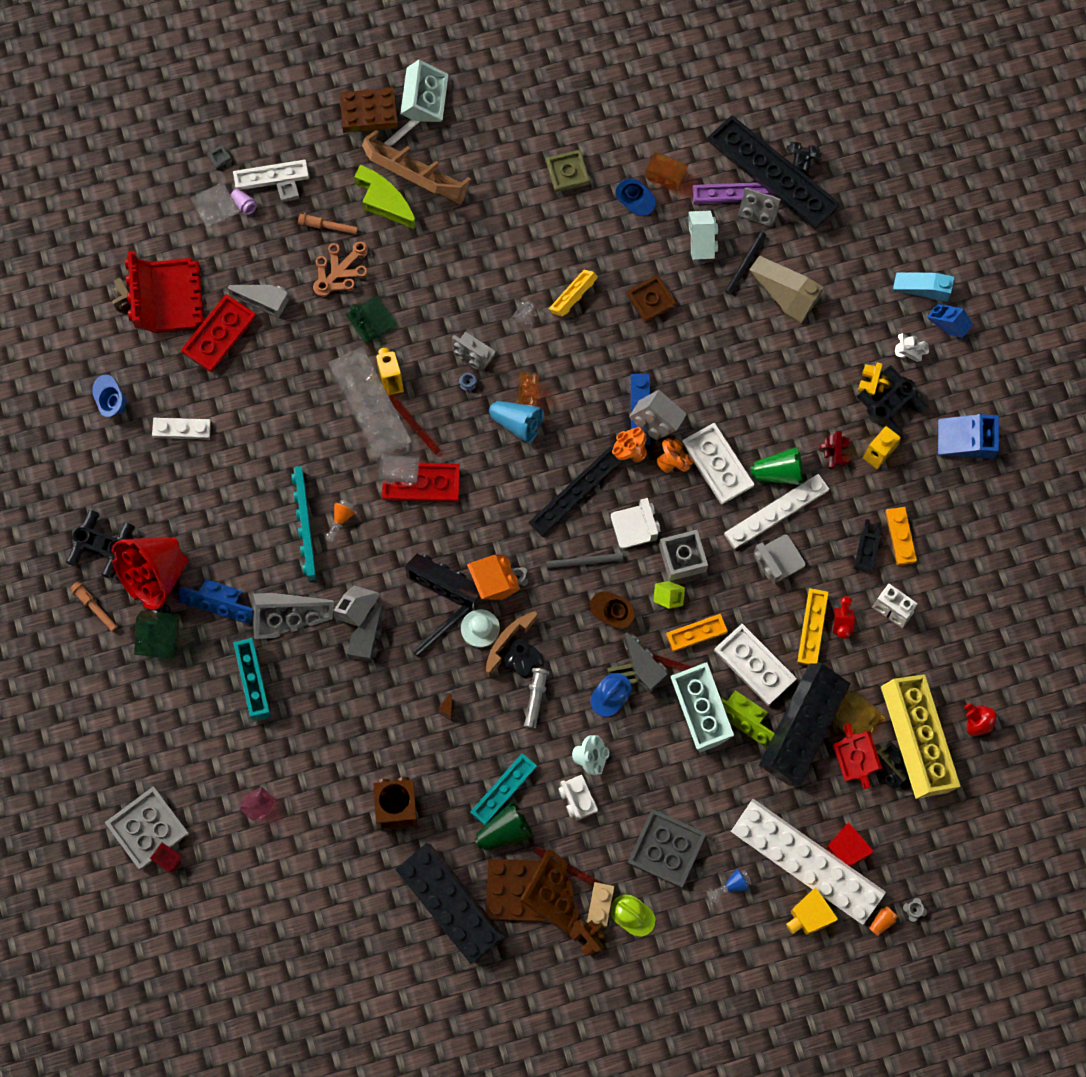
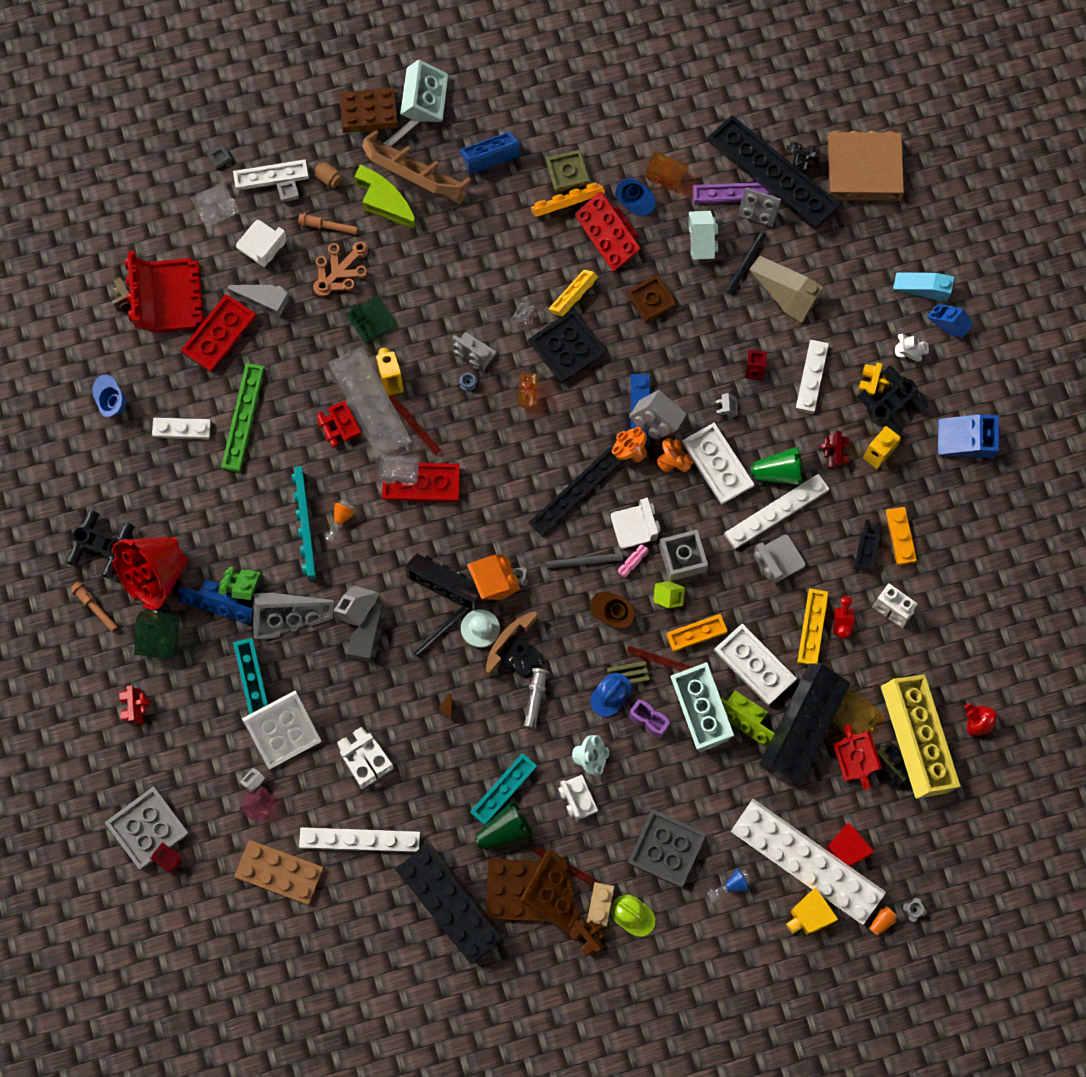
(136, 705): none -> red hips
(243, 418): none -> bright green tile
(244, 202): lavender cone -> none
(244, 583): none -> bright green plate
(252, 780): none -> light grey plate
(261, 242): none -> white bracket
(278, 872): none -> medium nougat plate
(281, 730): none -> white plate
(328, 174): none -> medium nougat brick
(344, 421): none -> red plate
(359, 752): none -> white hips
(359, 840): none -> white plate
(384, 819): reddish brown brick -> none
(490, 152): none -> blue slope
(518, 418): dark azure cone -> none
(559, 201): none -> light orange plate
(567, 346): none -> black plate
(608, 230): none -> red bracket
(633, 561): none -> bright pink axle
(644, 716): none -> medium lavender brick
(646, 669): dark grey slope -> none
(729, 405): none -> light grey tile
(756, 365): none -> dark red bracket
(811, 376): none -> white plate
(865, 165): none -> medium nougat panel

